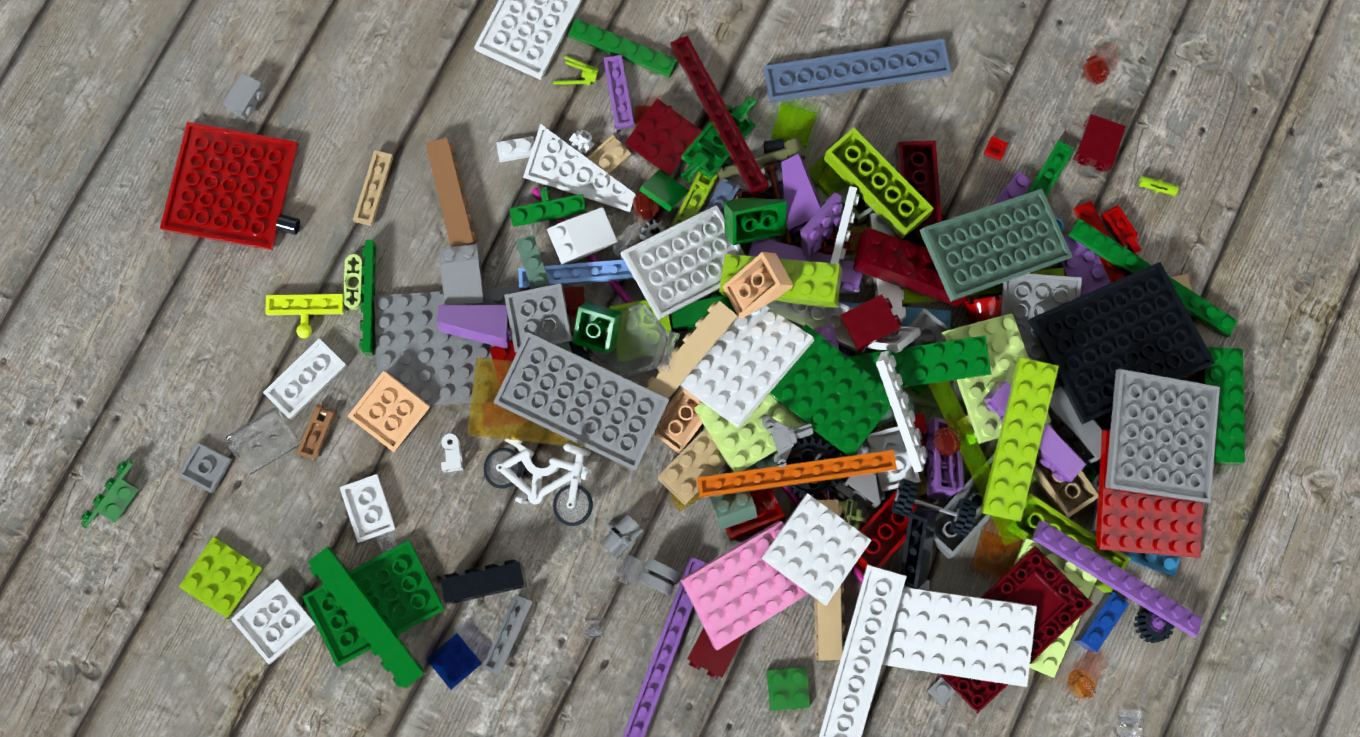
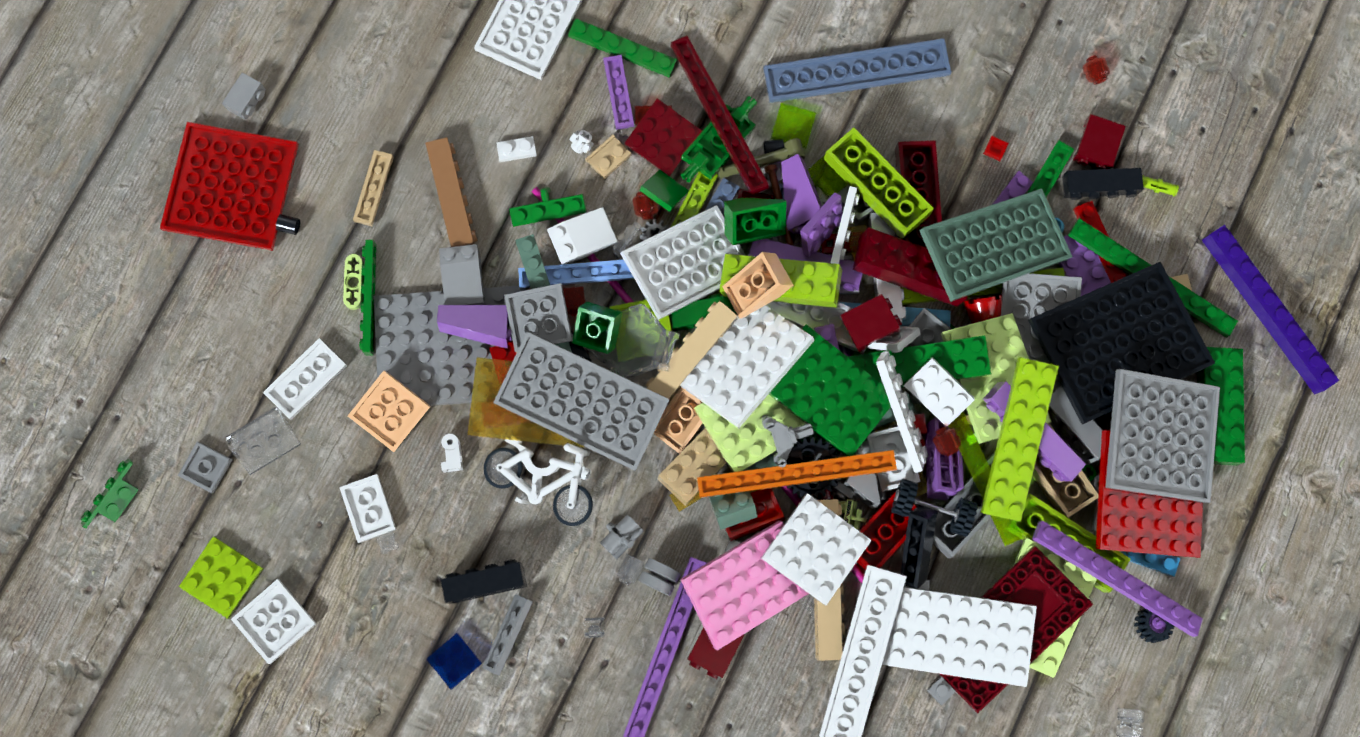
(304, 305): neon yellow plate -> none
(316, 432): medium nougat plate -> none
(366, 617): green brick -> none
(397, 589): green plate -> none
(566, 169): white wing -> none
(589, 72): lime plant -> none
(788, 688): green plate -> none
(939, 391): none -> white plate
(992, 555): clear orange plate -> none
(1081, 684): clear orange head -> none
(1101, 622): blue brick -> none
(1102, 183): none -> black brick
(1122, 229): red hinge -> none
(1270, 310): none -> dark purple brick

